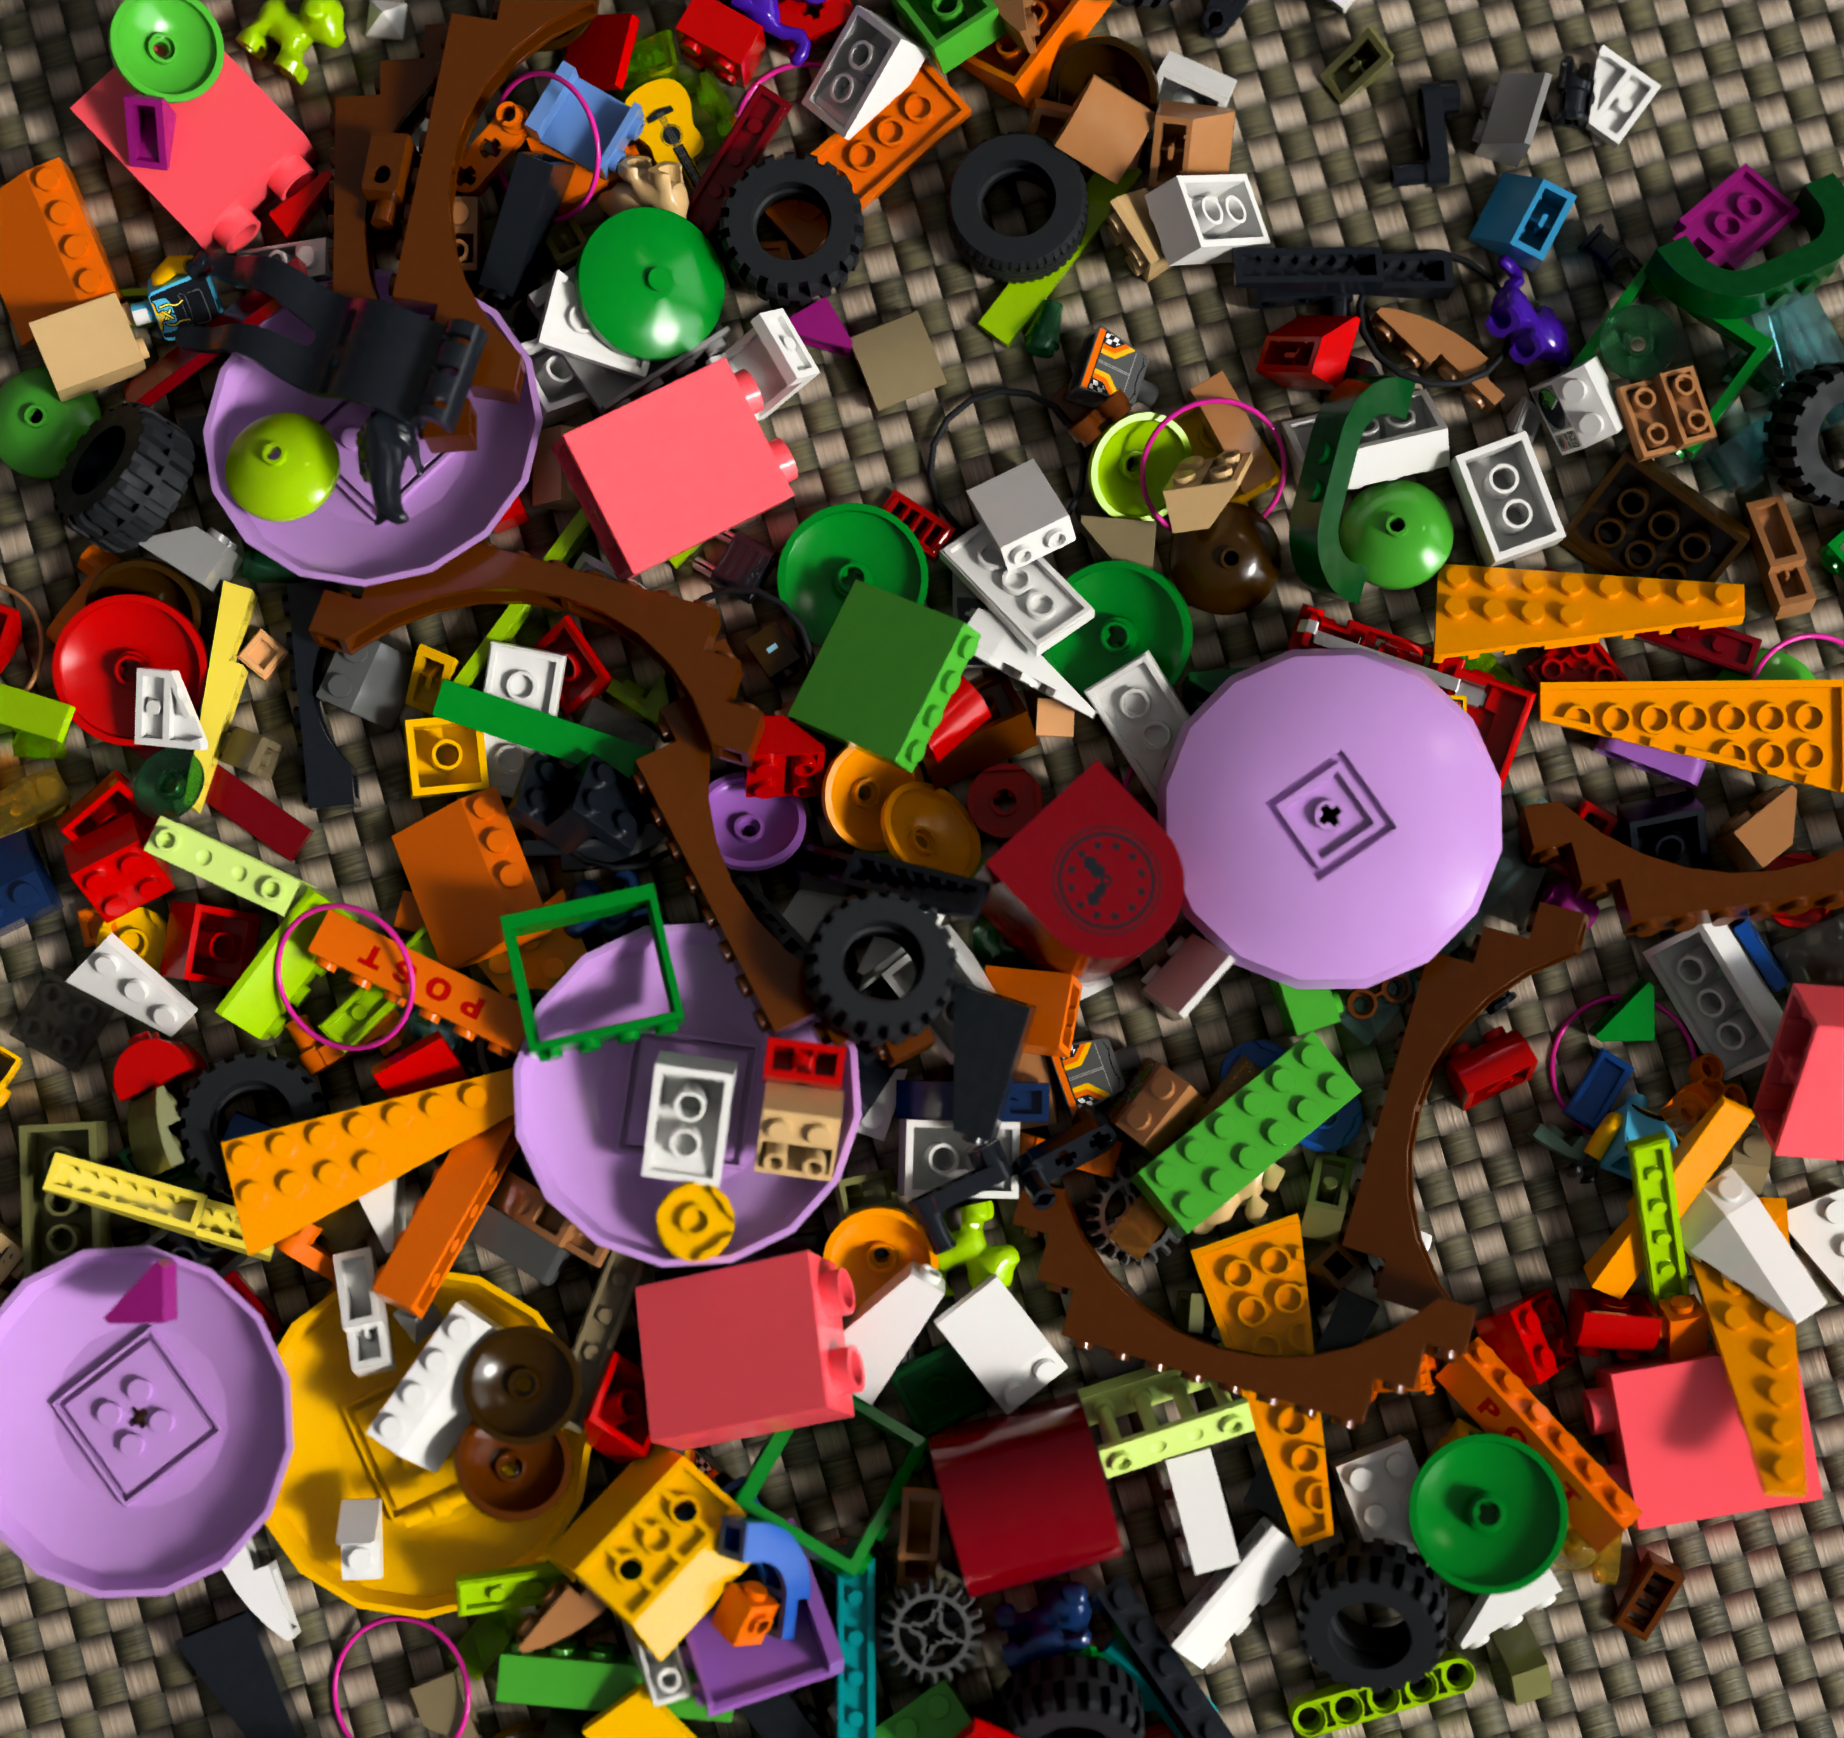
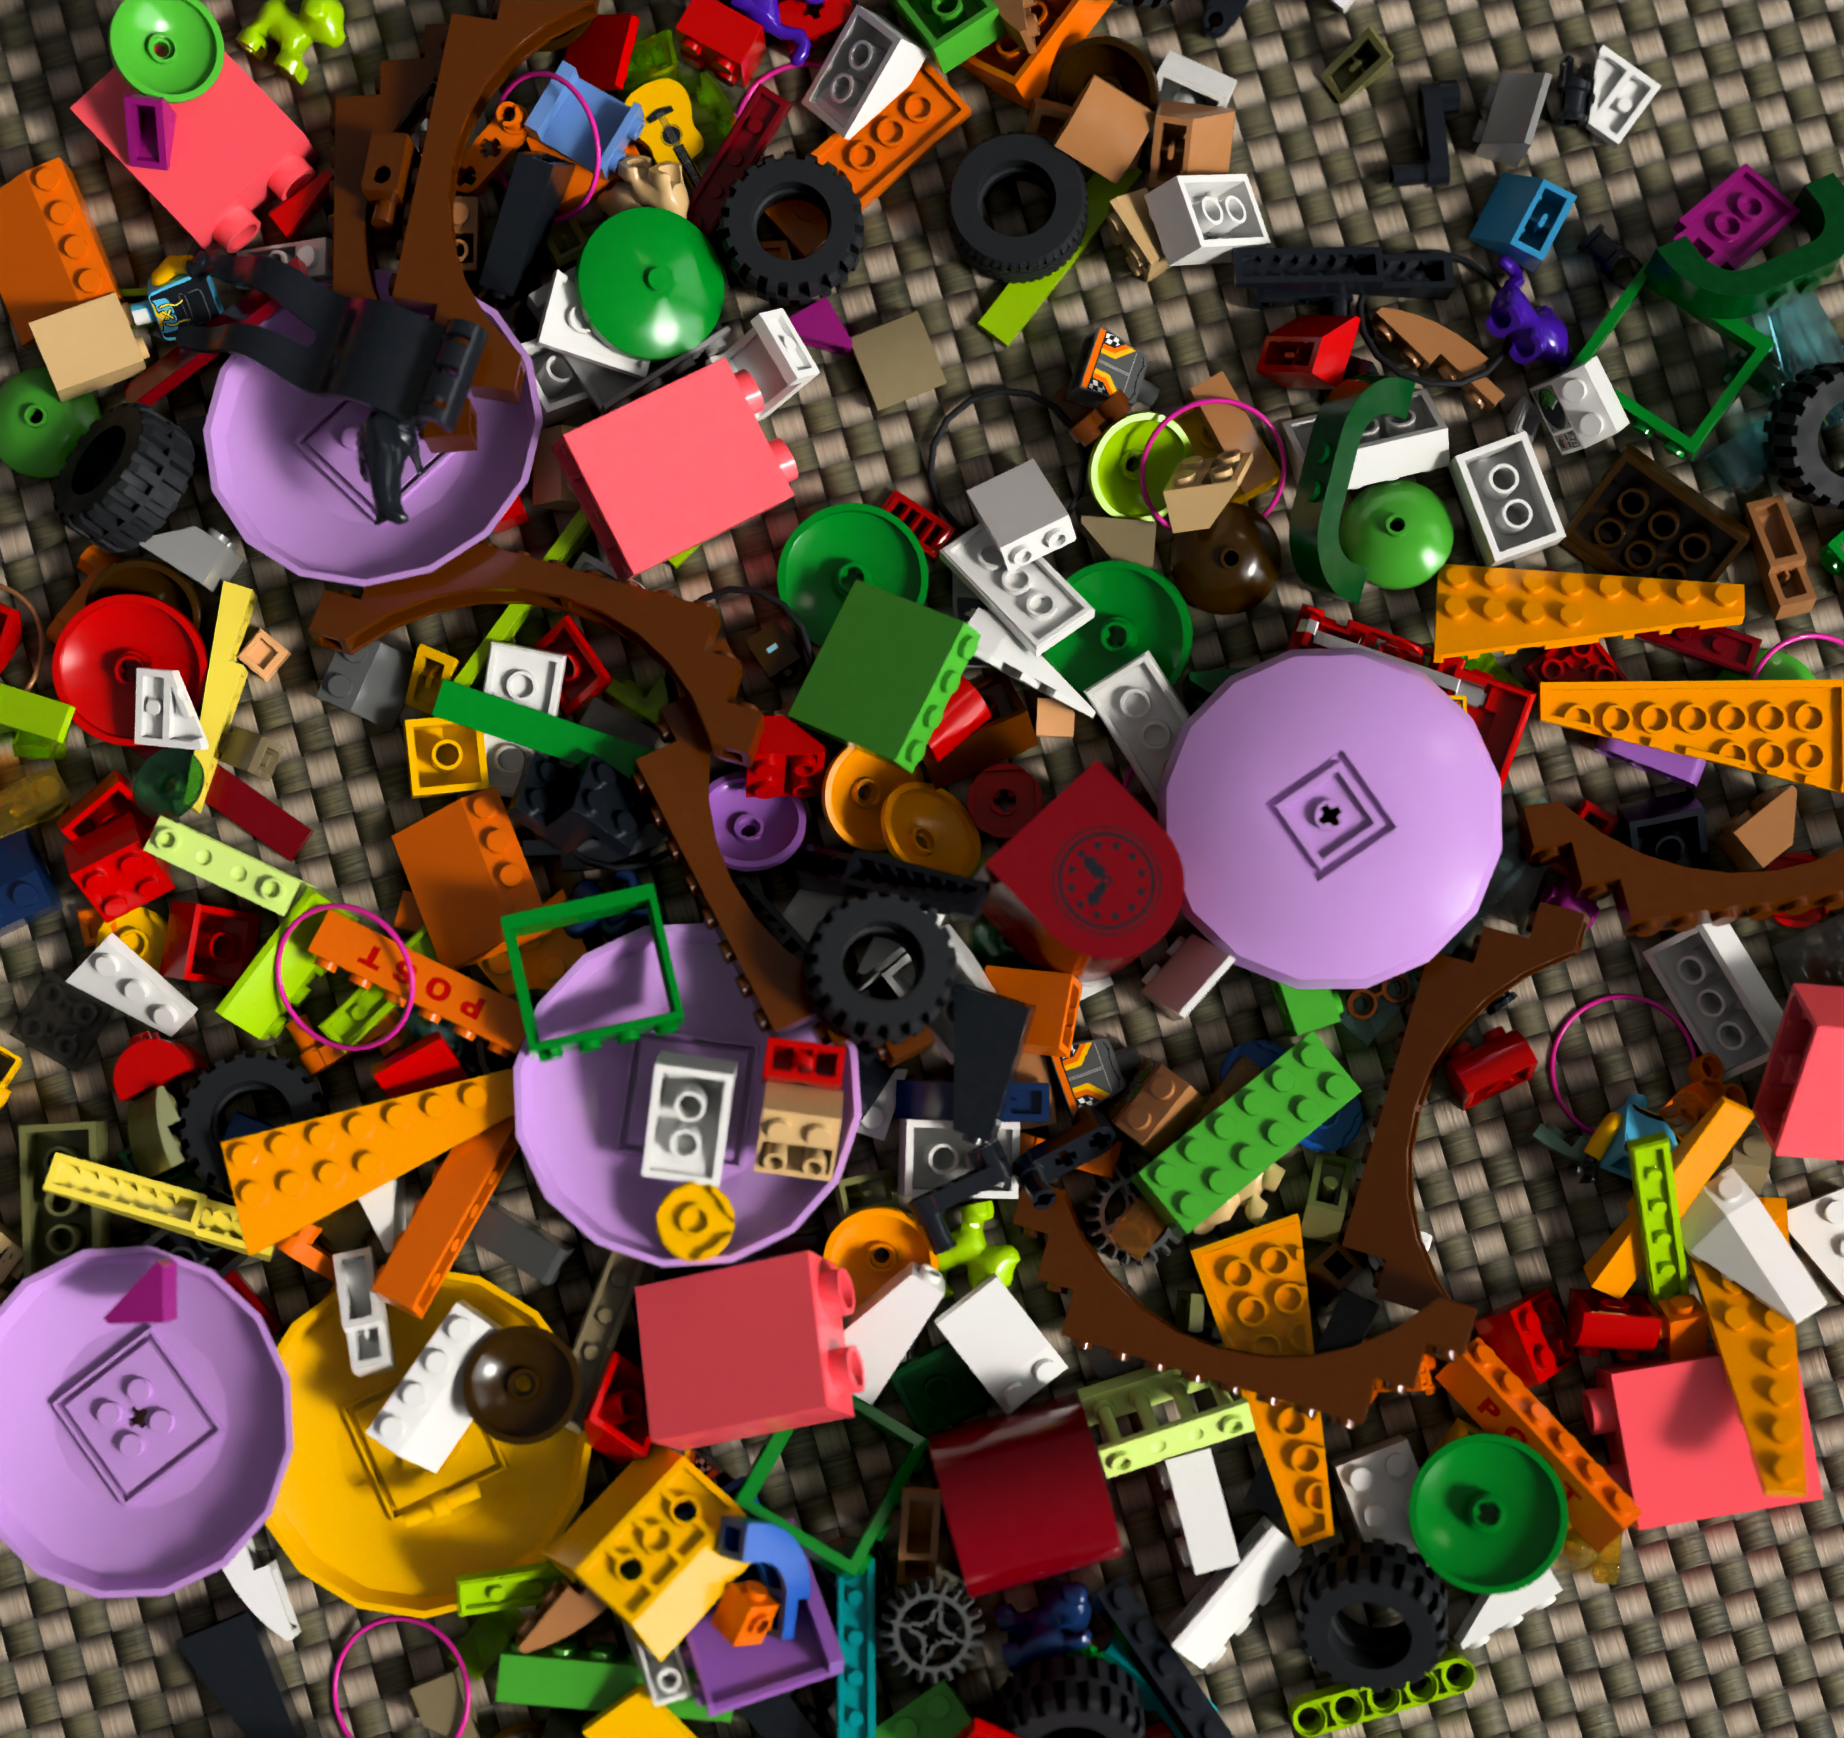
(264, 569): clear green cone -> none
(292, 483): lime dish -> none
(329, 776): black arch -> none
(361, 1538): white slope -> none
(386, 20): white slope -> none
(417, 1328): light grey slope -> none
(527, 1205): medium nougat slope -> none
(538, 1479): reddish brown dish -> none
(742, 564): black piece -> none
(1044, 332): clear green cone -> none
(1523, 1663): olive slope -> none
(1597, 1089): blue tile -> none
(1630, 1017): green slope -> none
(1638, 323): clear green dish -> none
(1643, 1576): reddish brown slope -> none
(1665, 413): medium nougat slope -> none
(1761, 954): blue tile -> none

